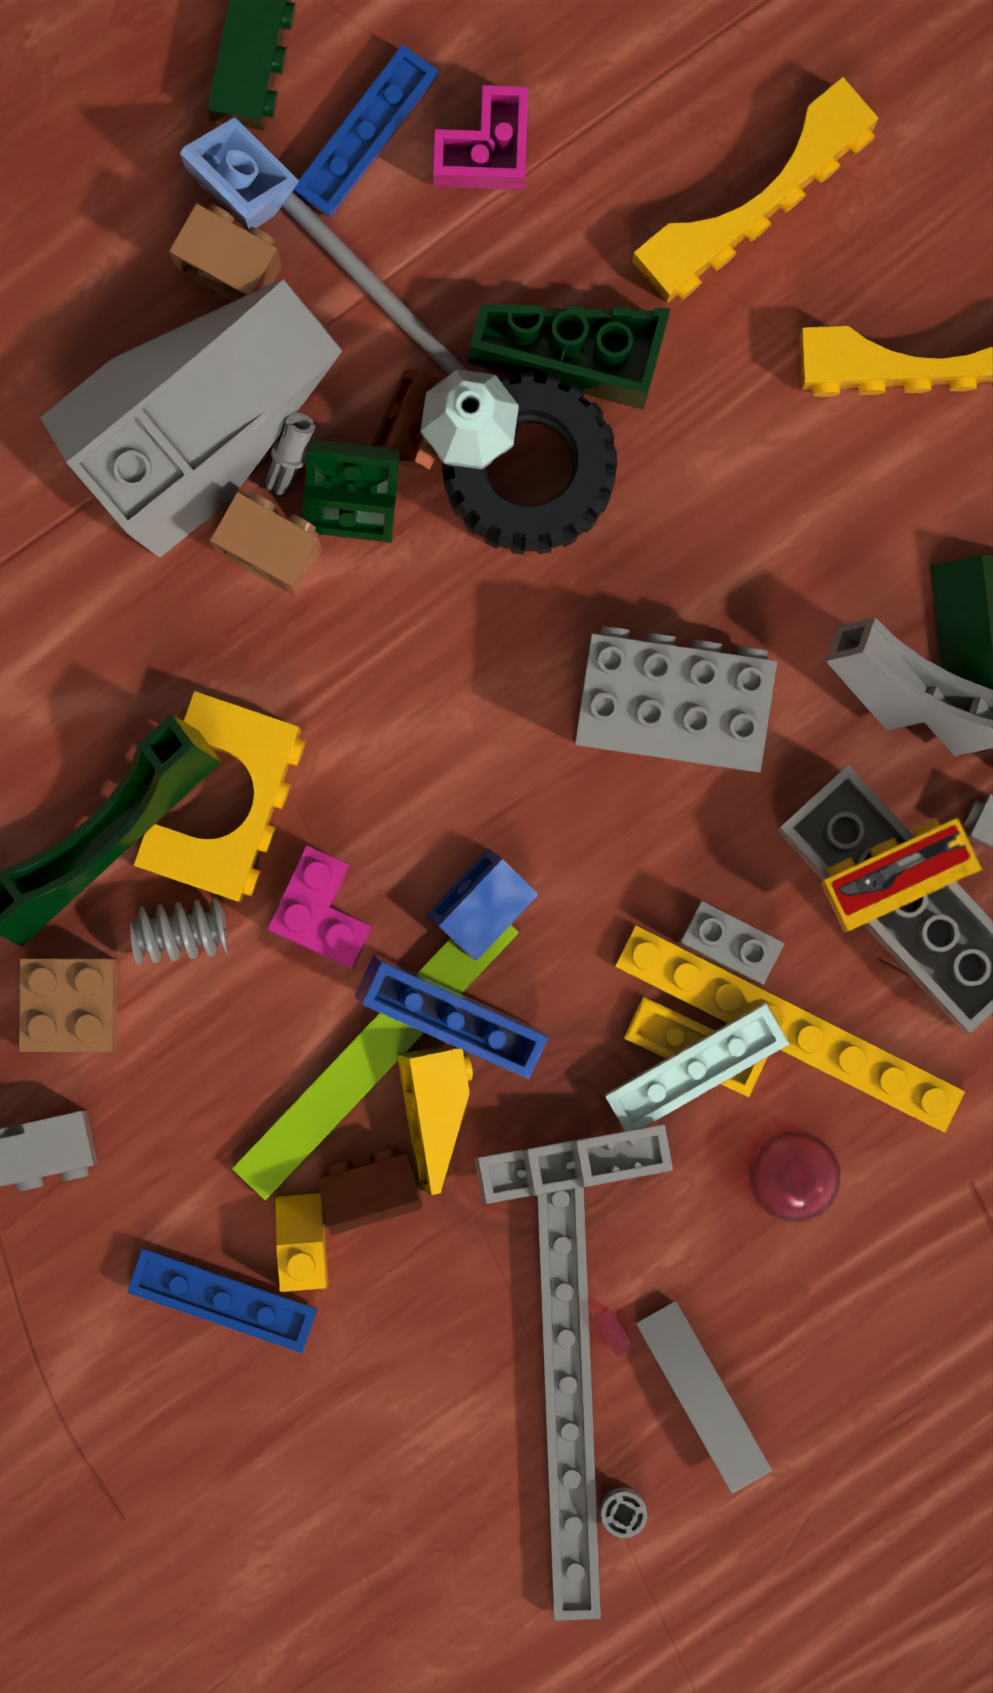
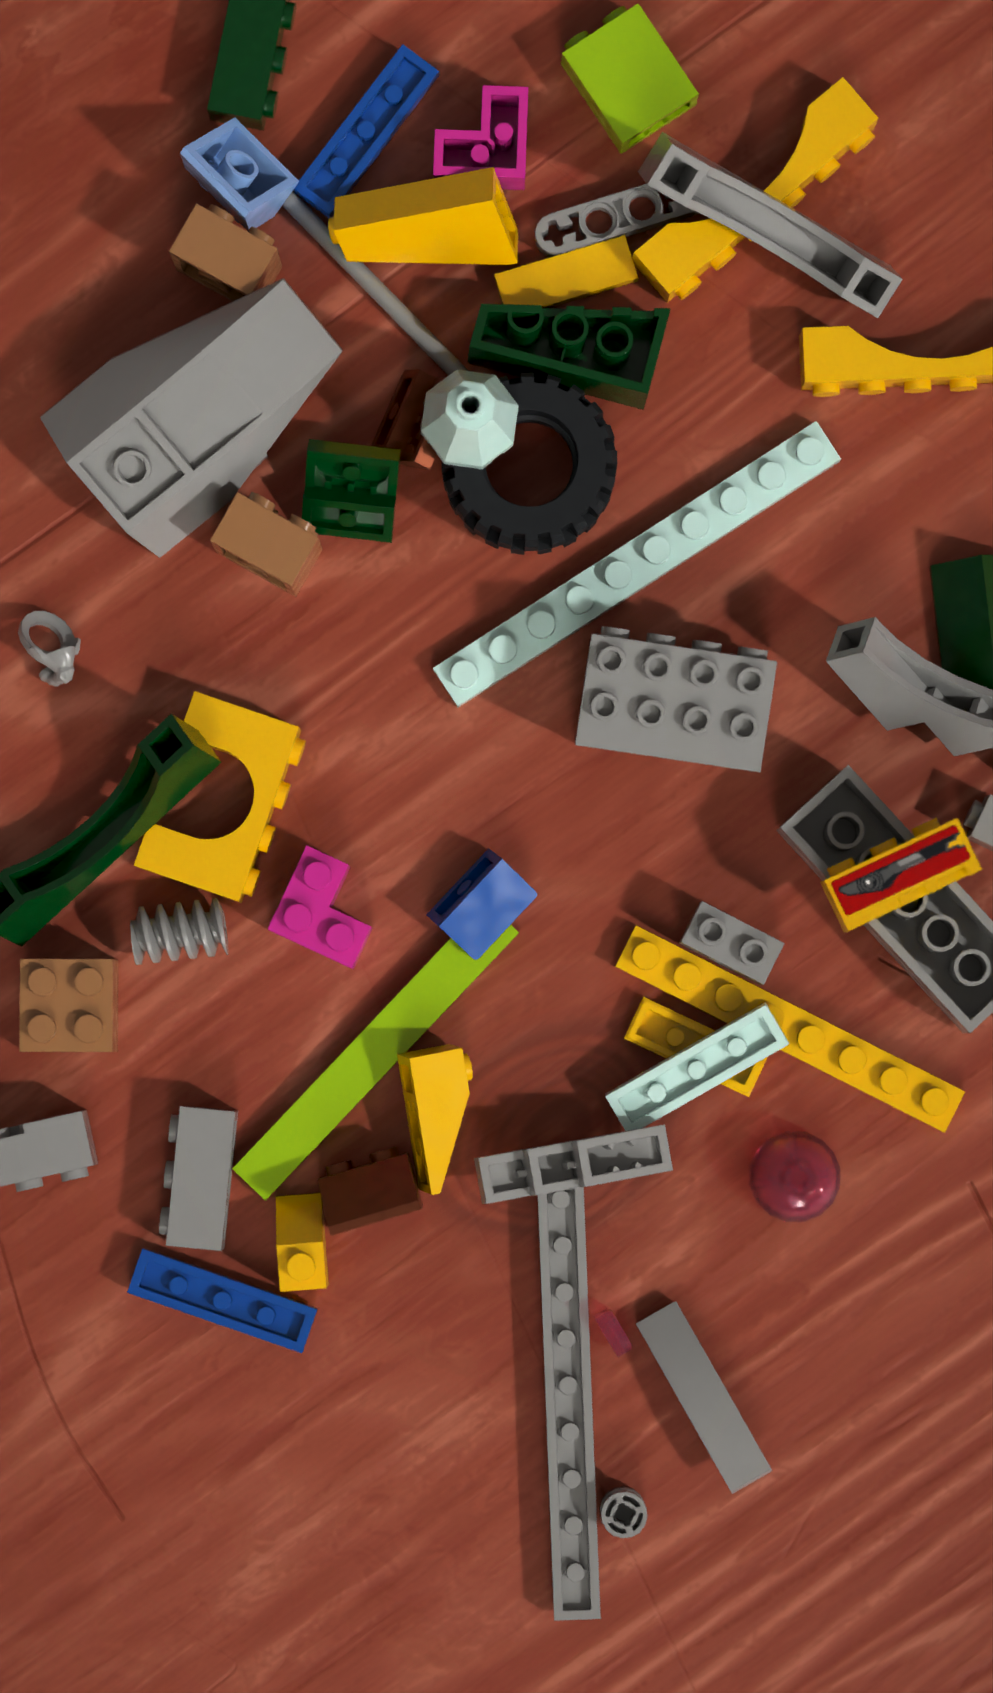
(58, 662): none -> light grey piece
(199, 1178): none -> light grey brick
(289, 452): light grey axle -> none
(428, 221): none -> yellow slope
(451, 1016): blue brick -> none
(569, 275): none -> yellow tile
(622, 221): none -> light grey beam
(628, 77): none -> lime brick
(636, 564): none -> light aqua plate
(770, 223): none -> light grey arch

